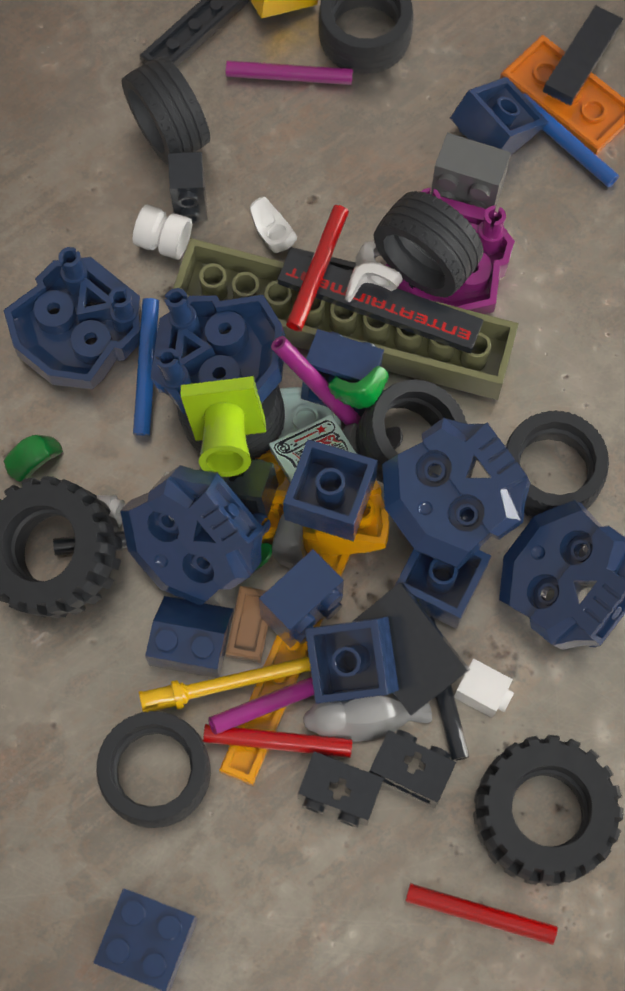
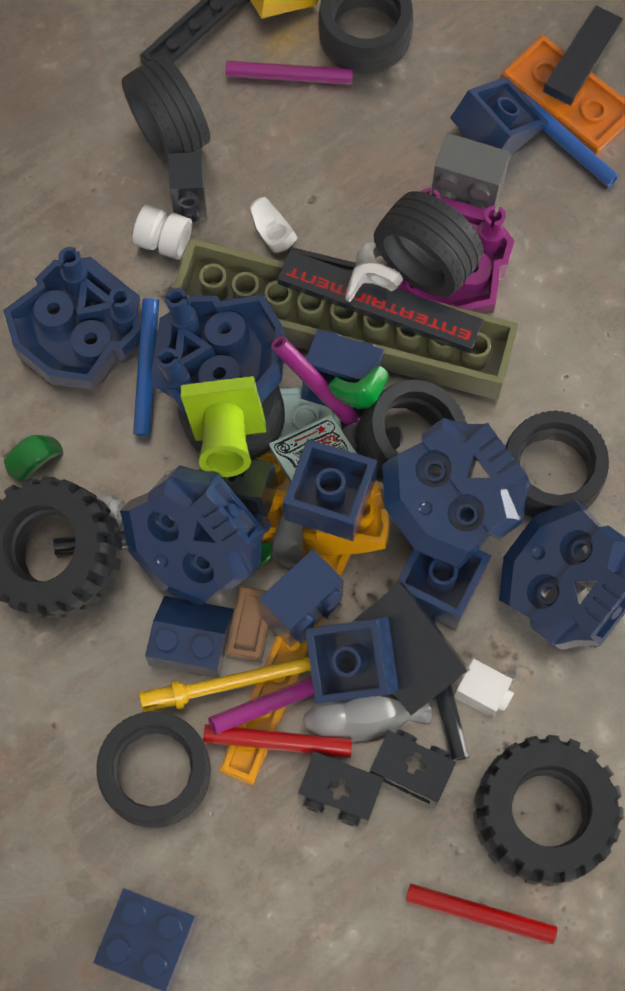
(317, 268): red piece -> none

